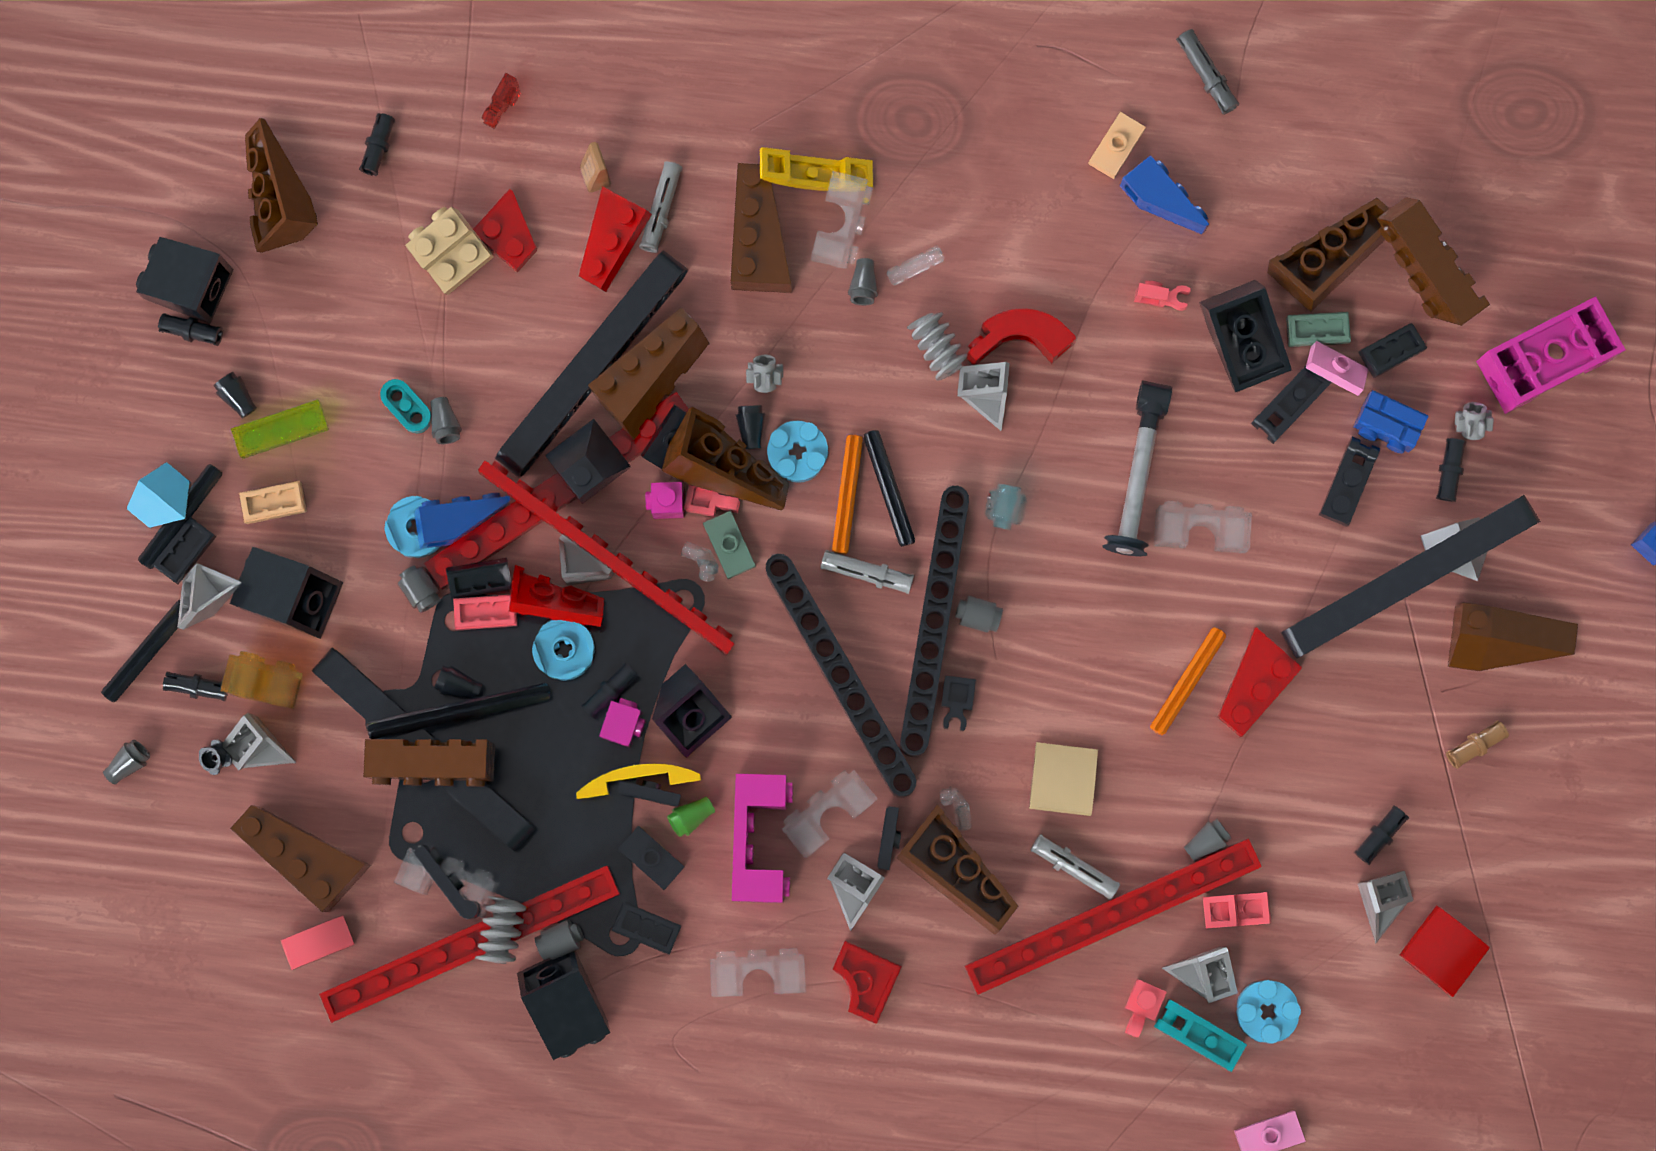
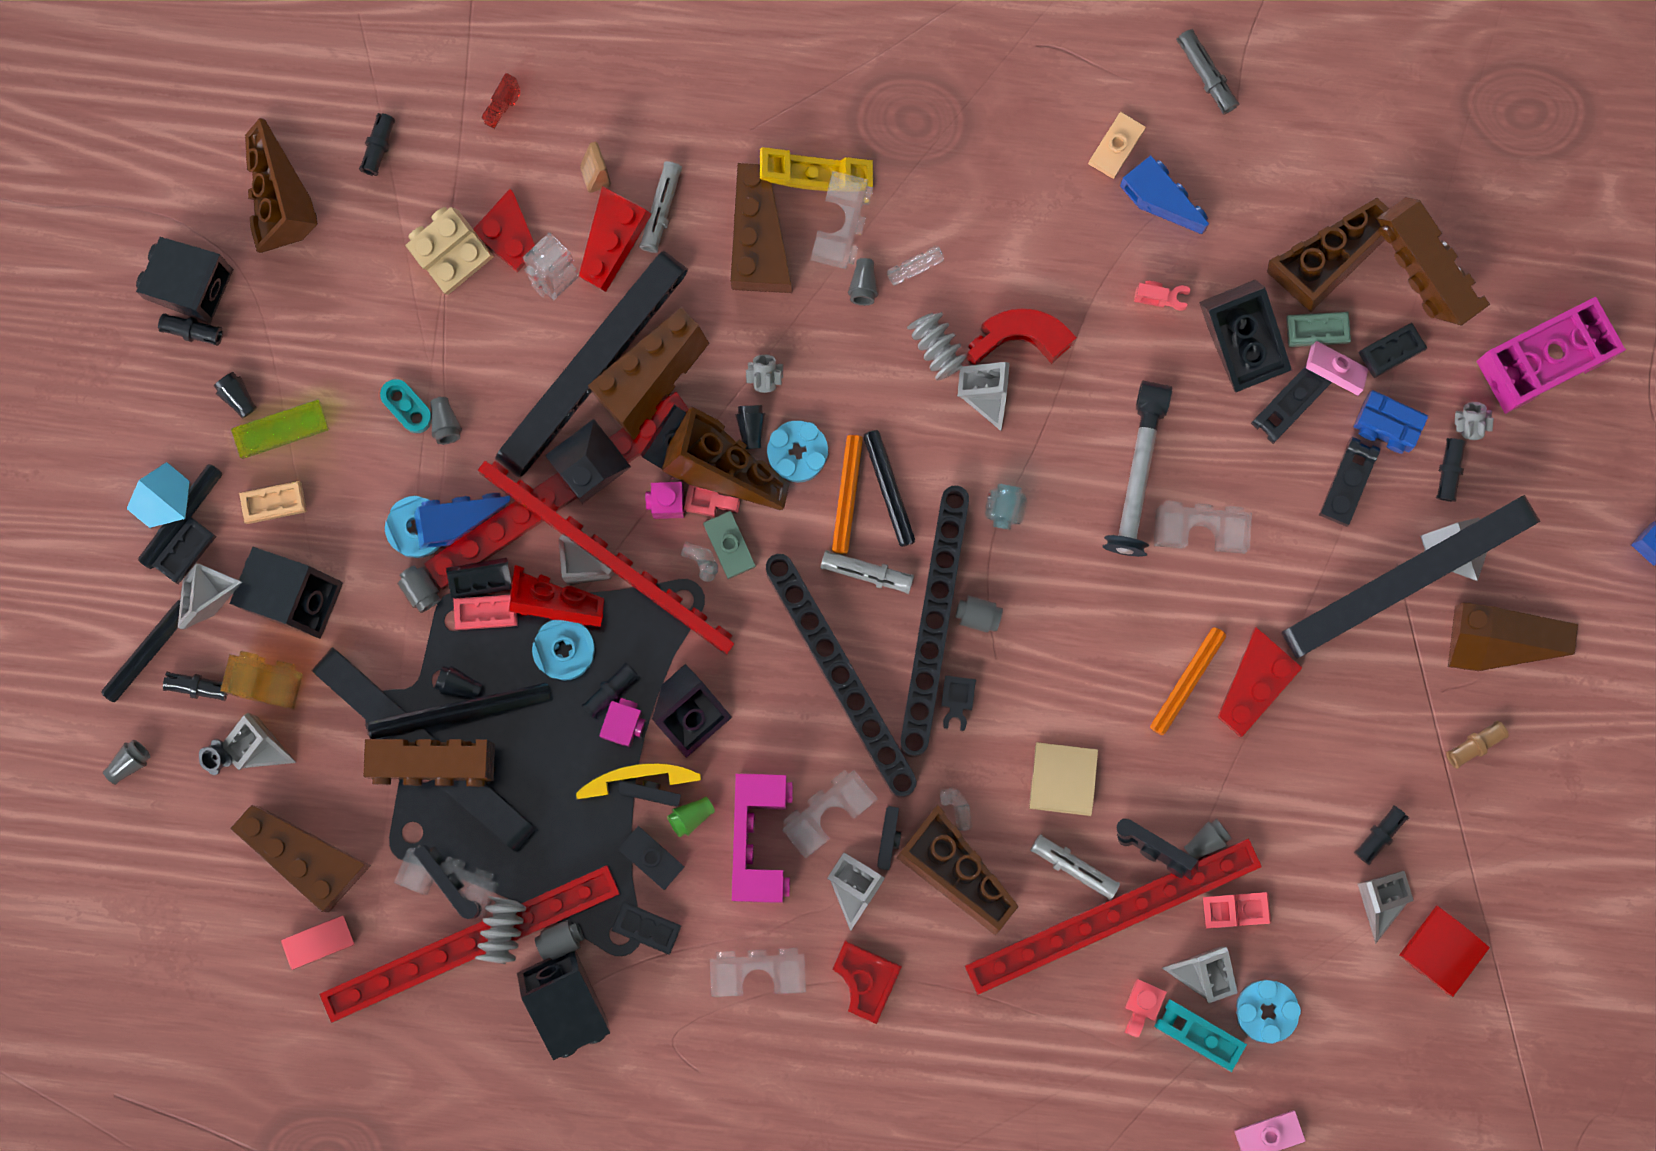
(550, 267): none -> clear arch
(1156, 848): none -> black plate

